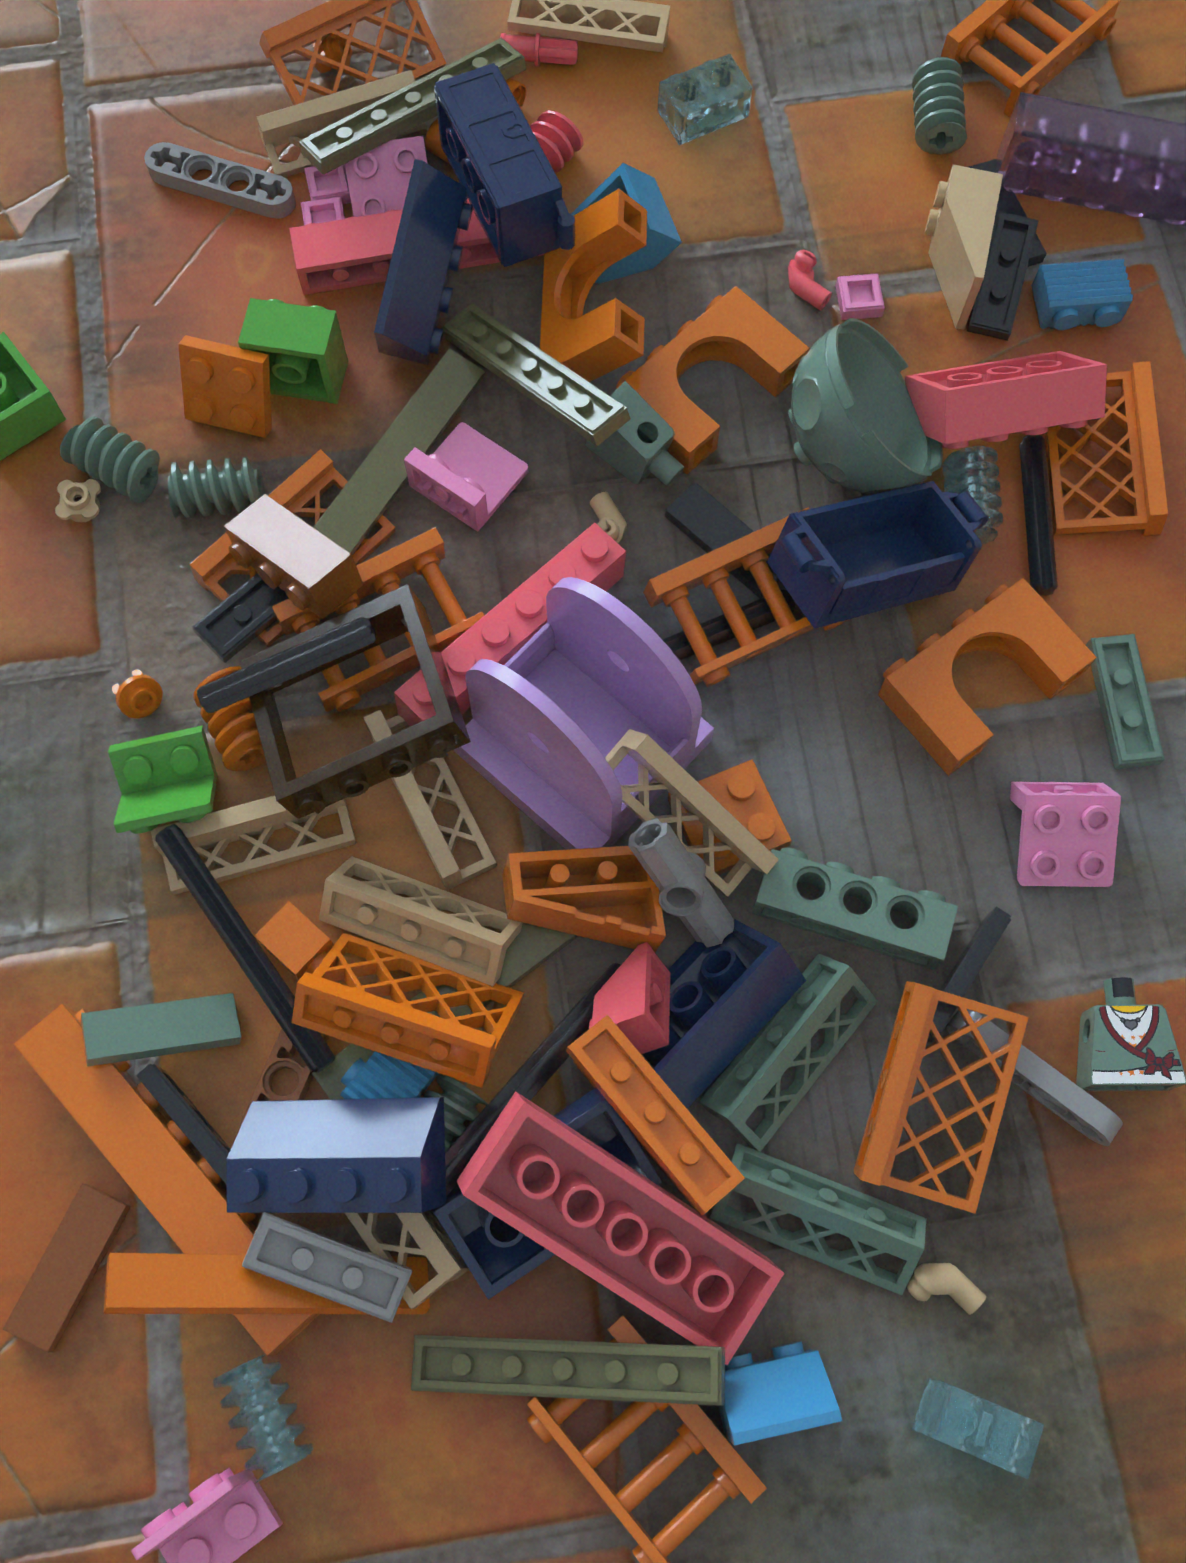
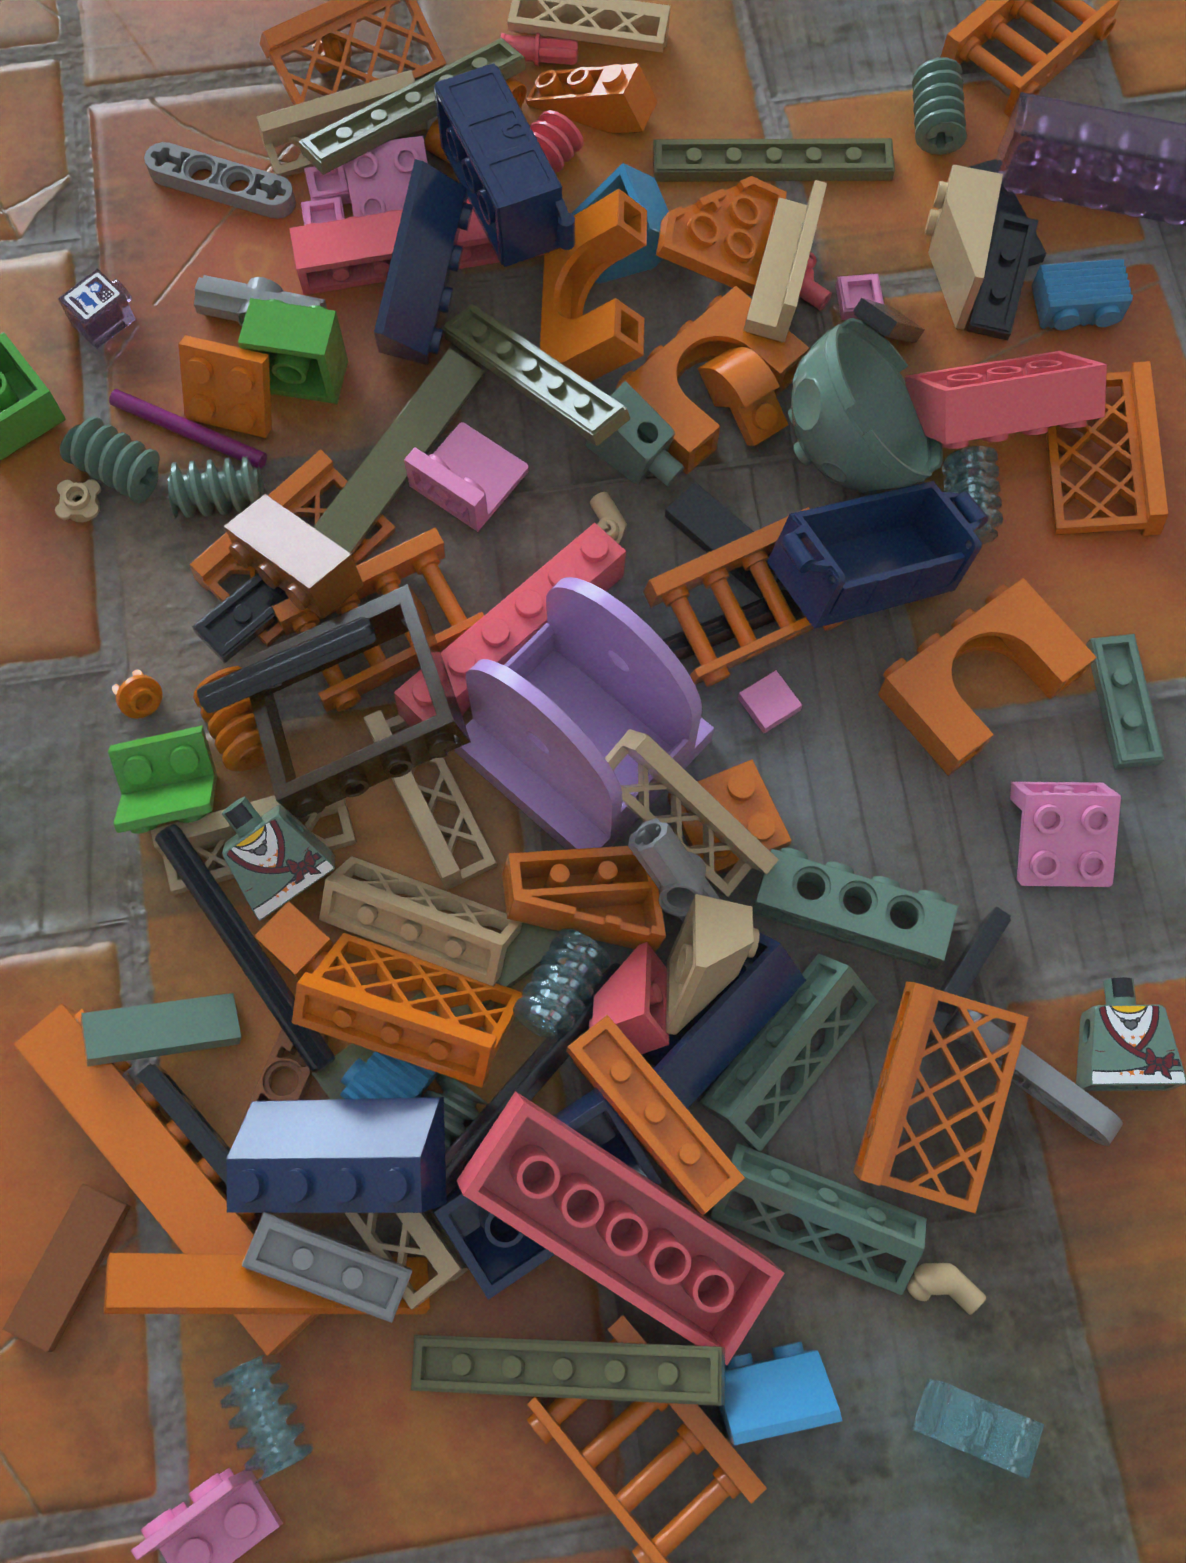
(98, 308): none -> clear purple brick
(187, 428): none -> magenta bar
(231, 298): none -> light grey piece
(272, 856): none -> torso
(561, 984): none -> clear light blue piece
(600, 97): none -> orange slope
(704, 99): clear light blue brick -> none
(706, 956): none -> tan slope
(722, 233): none -> orange plate
(747, 386): none -> orange brick
(769, 701): none -> bright pink tile
(773, 159): none -> olive tile
(784, 266): none -> tan fence
(887, 321): none -> black tile
(1038, 515): black axle -> none

